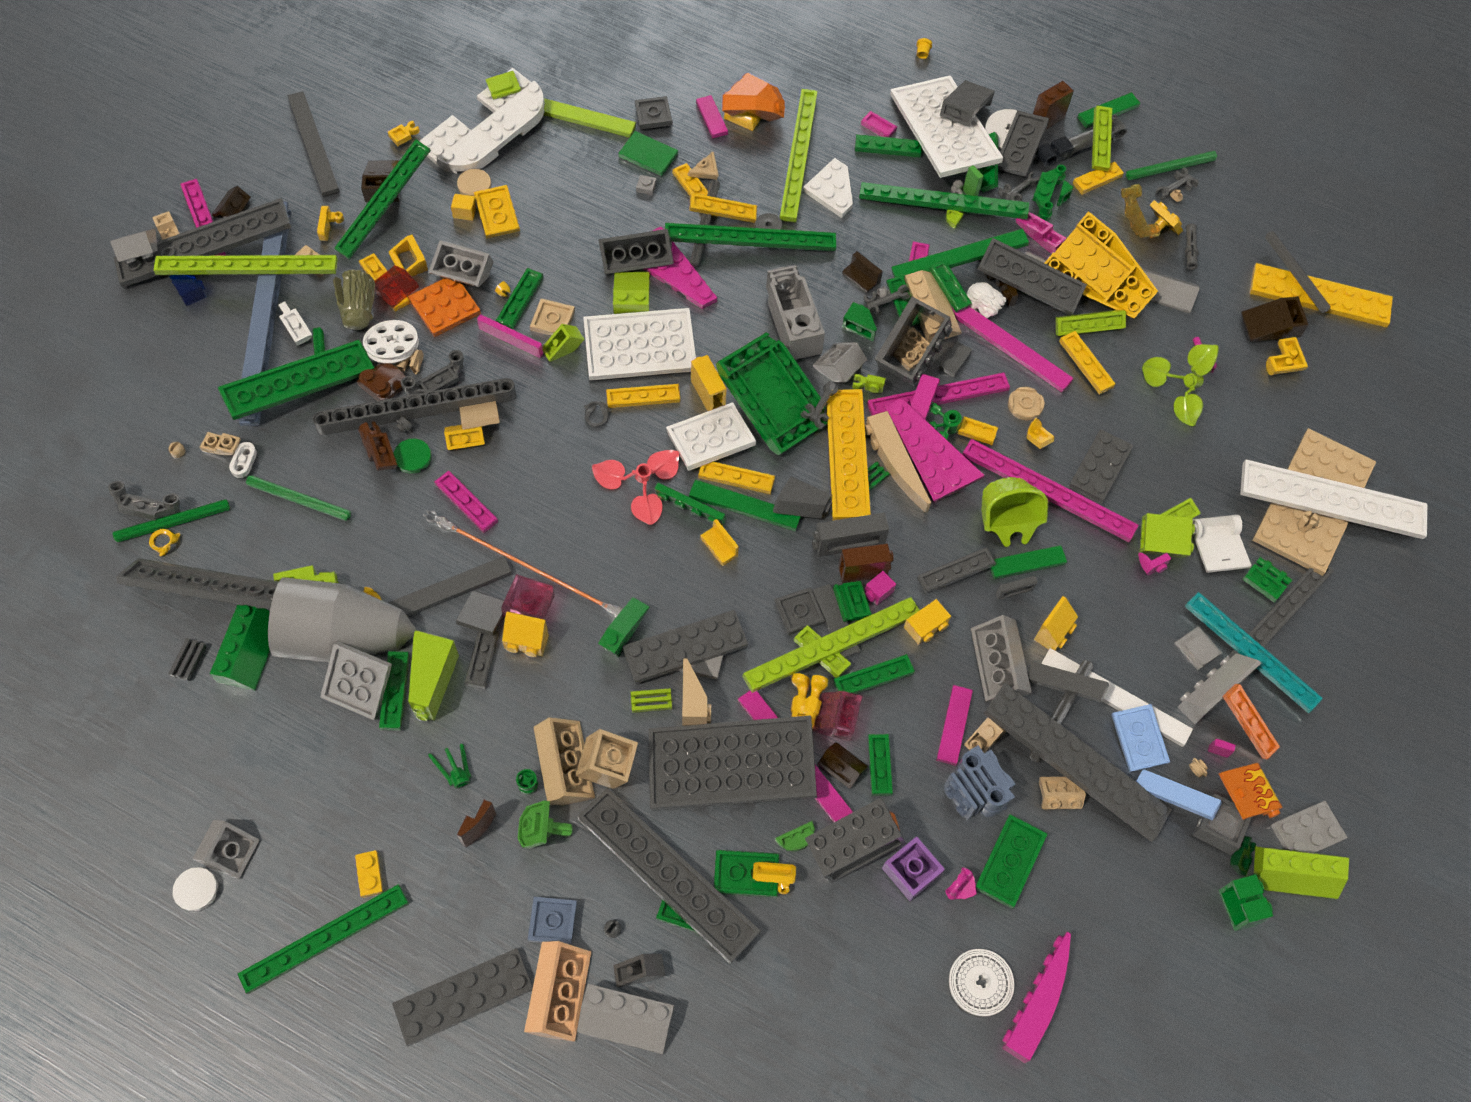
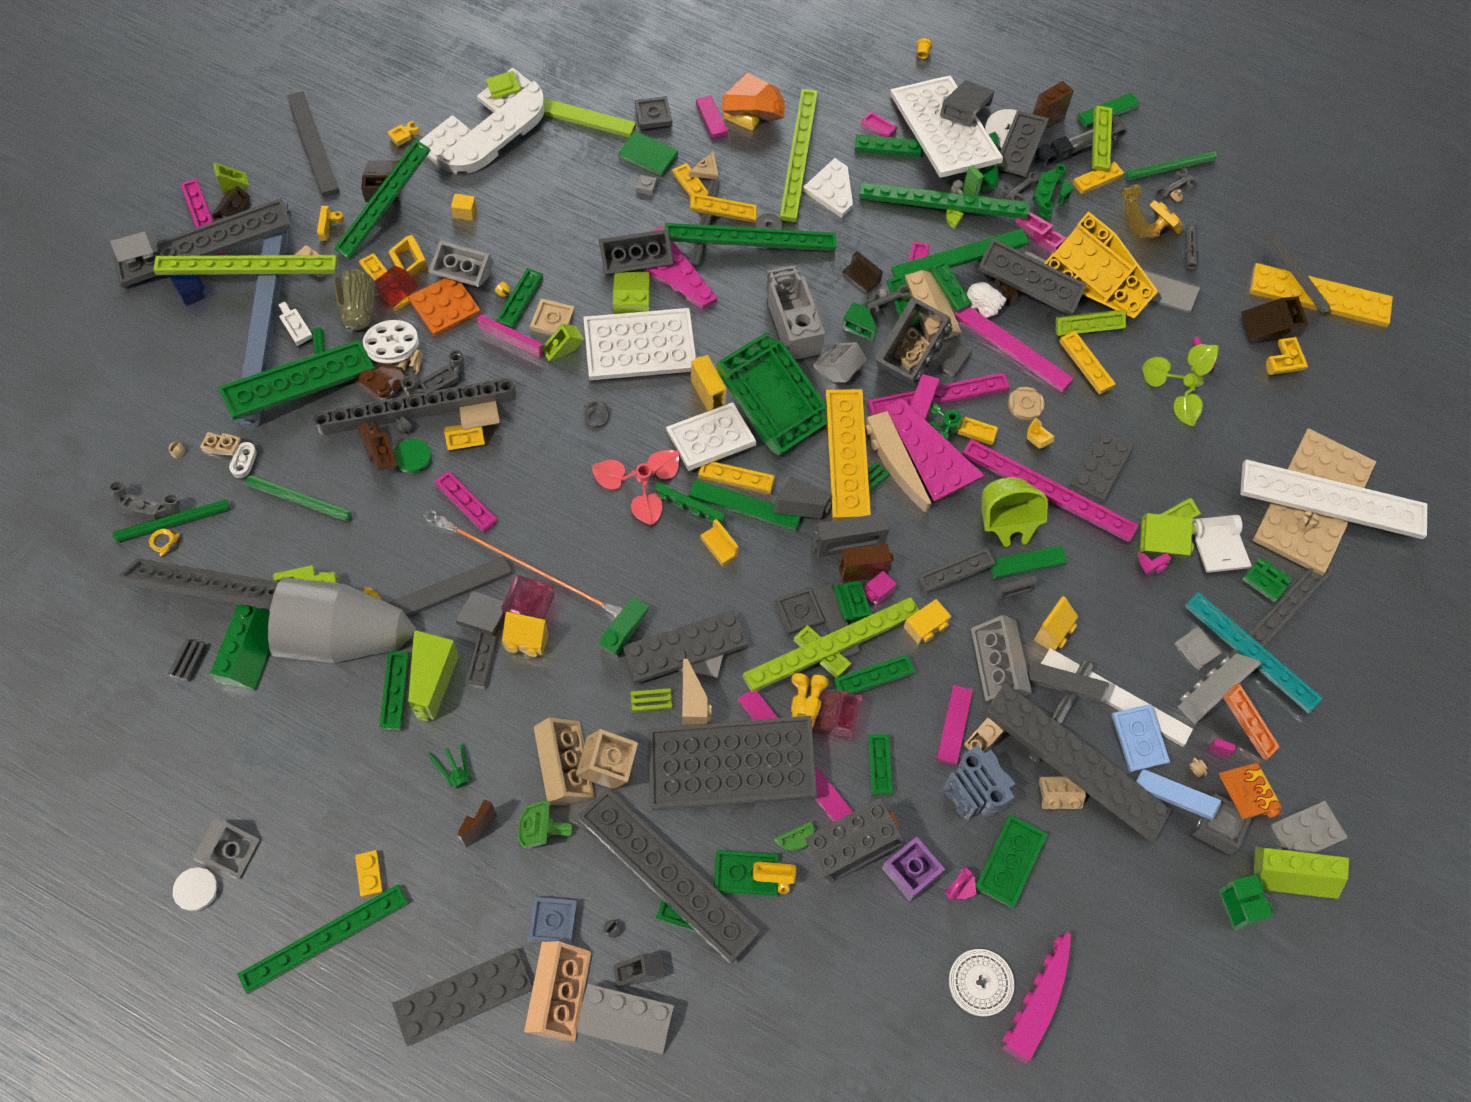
(165, 225): tan slope -> none
(230, 177): none -> lime slope
(355, 680): light grey plate -> none
(473, 181): tan tile -> none
(496, 211): yellow tile -> none
(524, 778): green wheel -> none
(643, 395): yellow tile -> none
(814, 413): dark grey bar -> none
(842, 764): dark brown panel -> none
(871, 383): lime plate -> none
(1242, 857): dark green plate -> none

